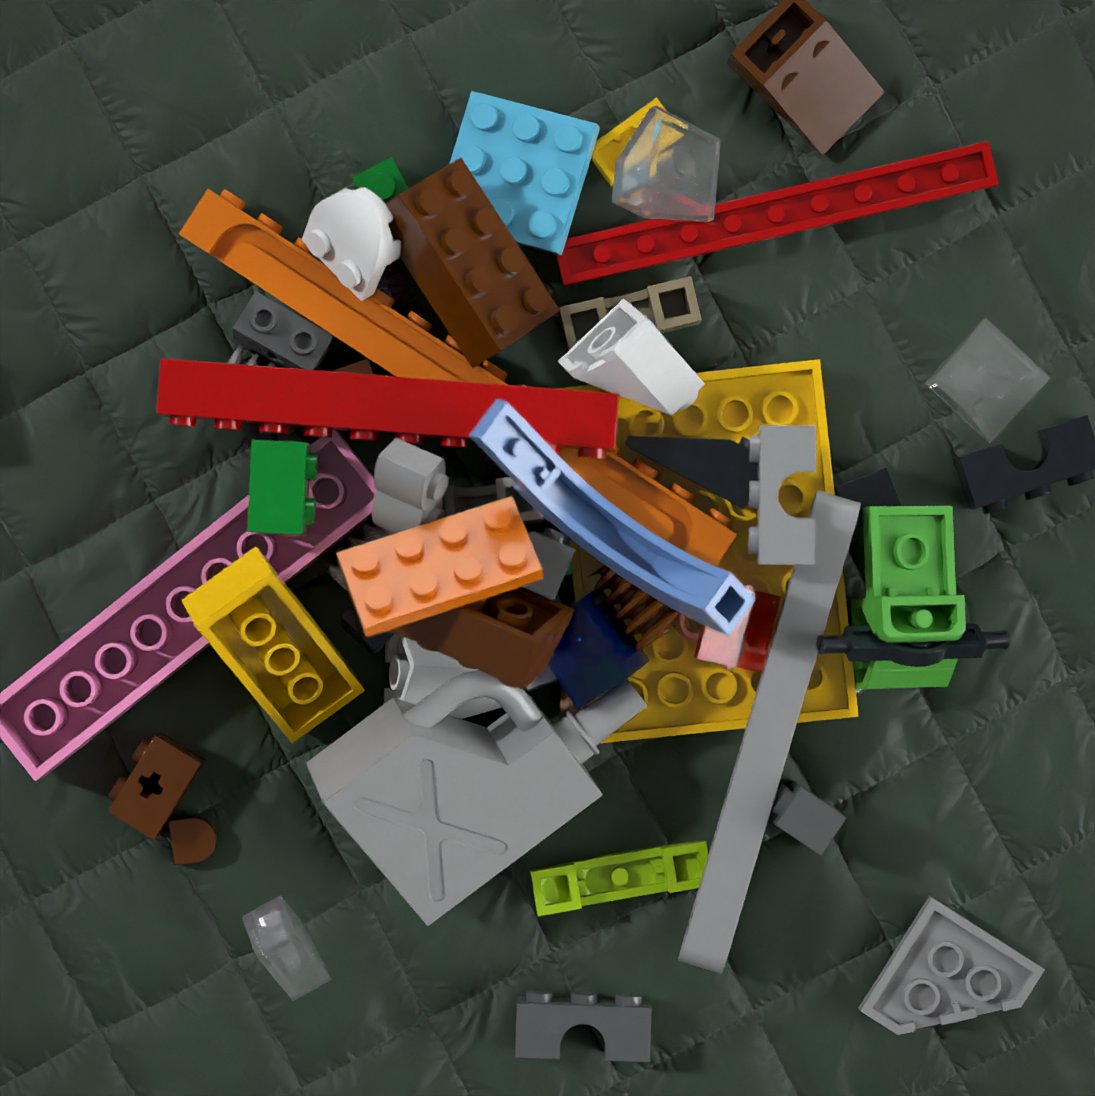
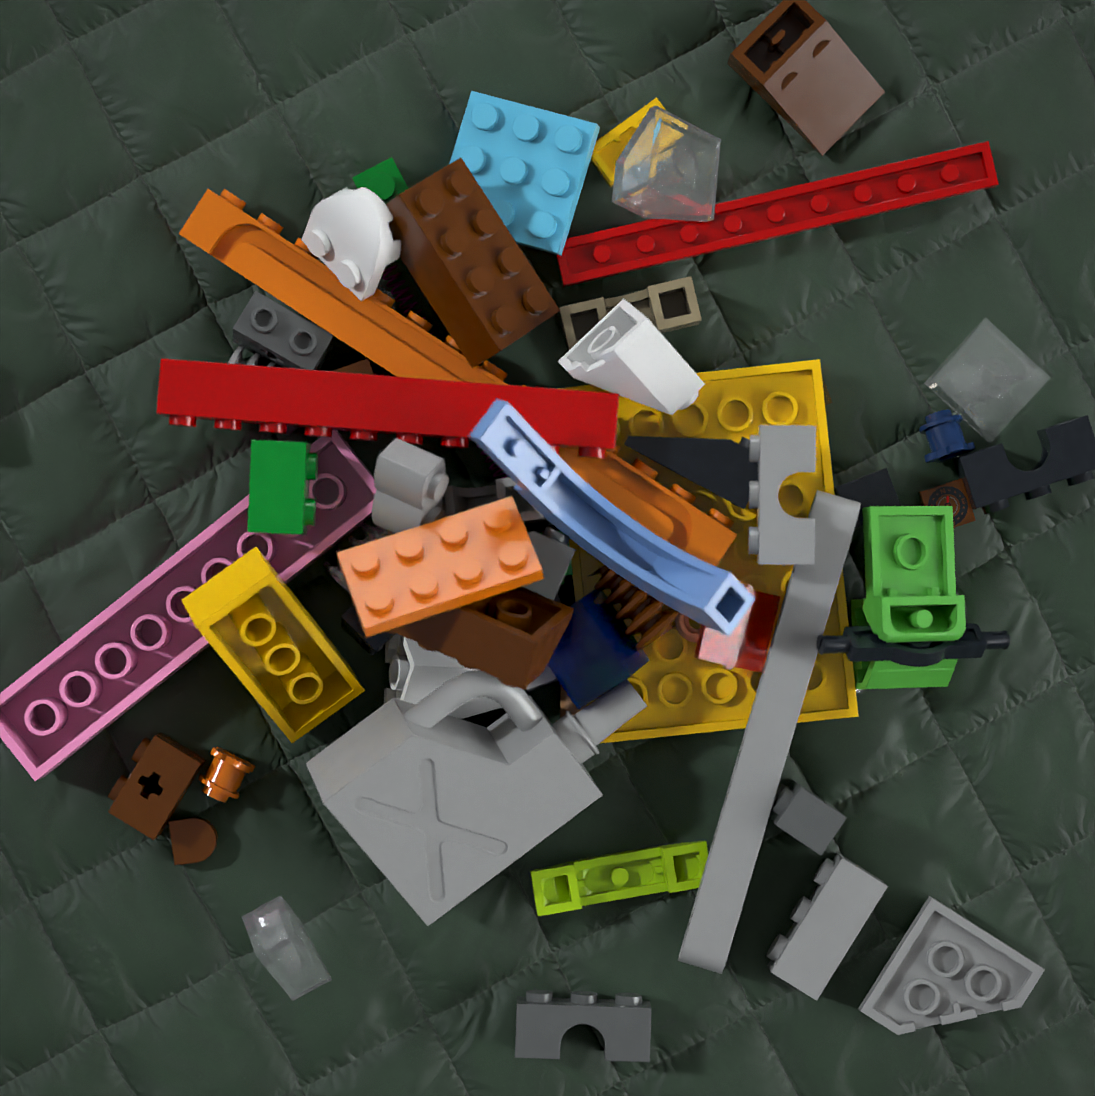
(224, 775): none -> orange brick
(825, 925): none -> light grey brick
(944, 437): none -> dark blue brick
(953, 495): none -> reddish brown tile

